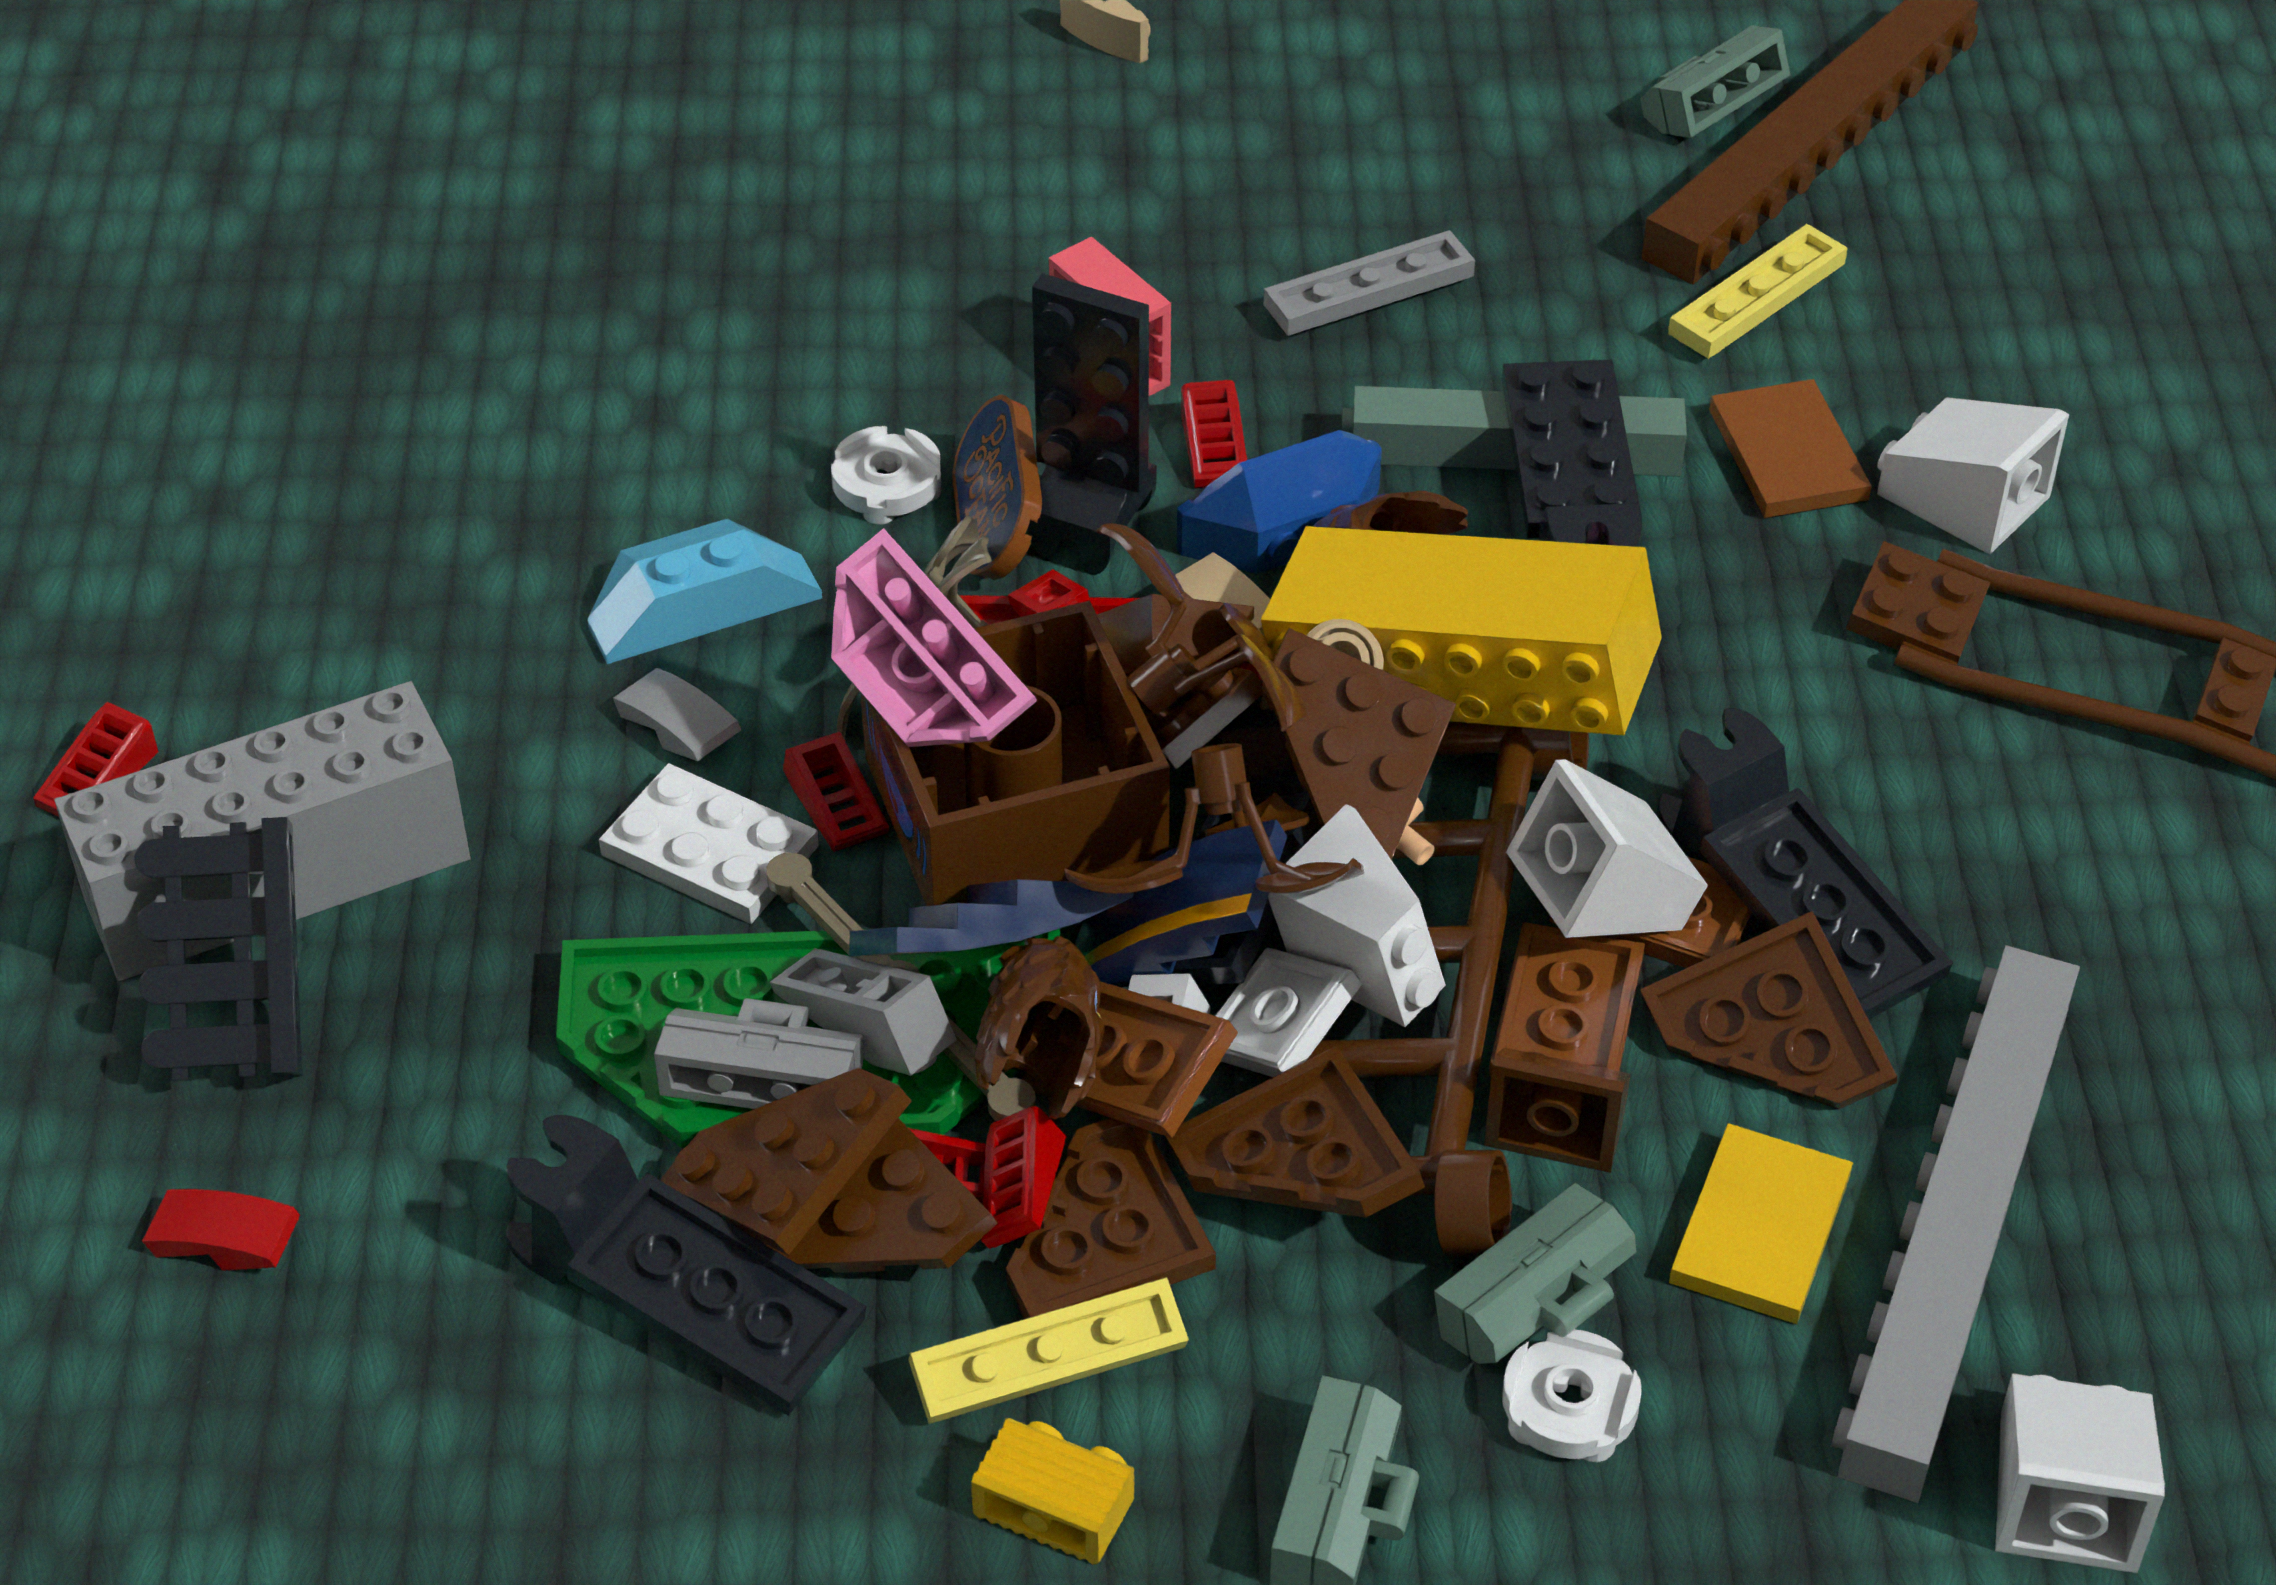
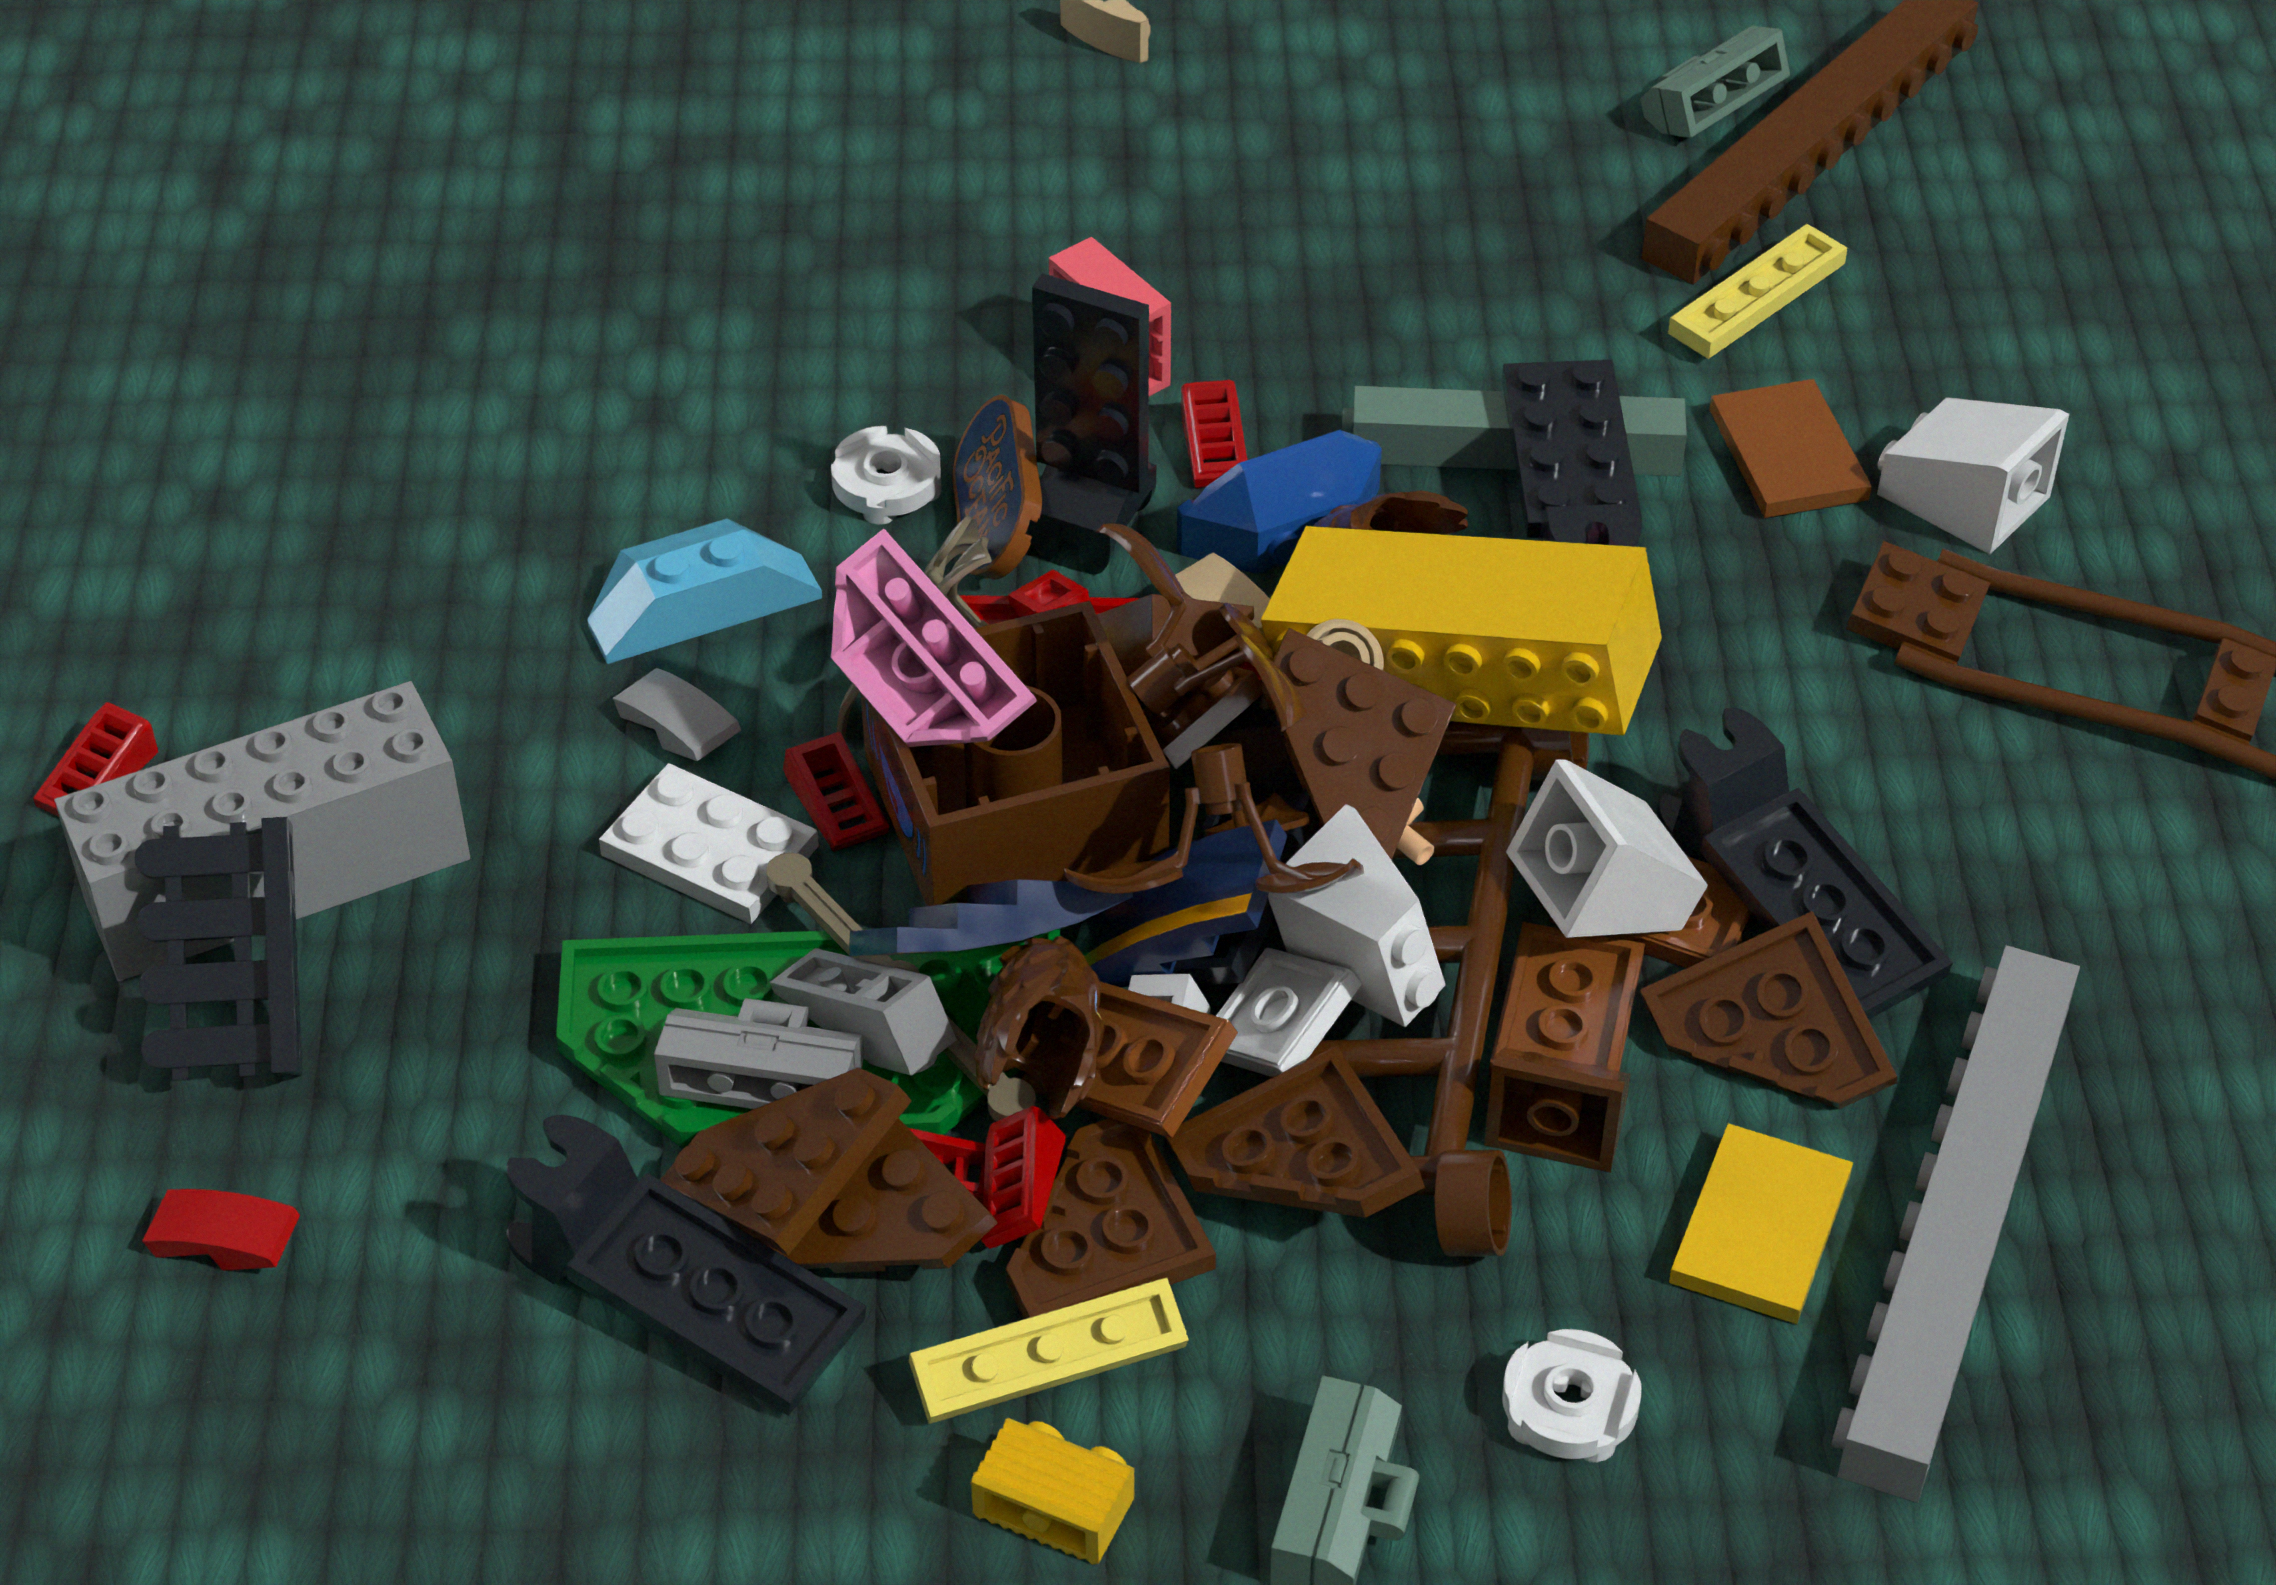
(1368, 282): light grey plate -> none
(1536, 1277): sand green piece -> none
(2077, 1473): white slope -> none

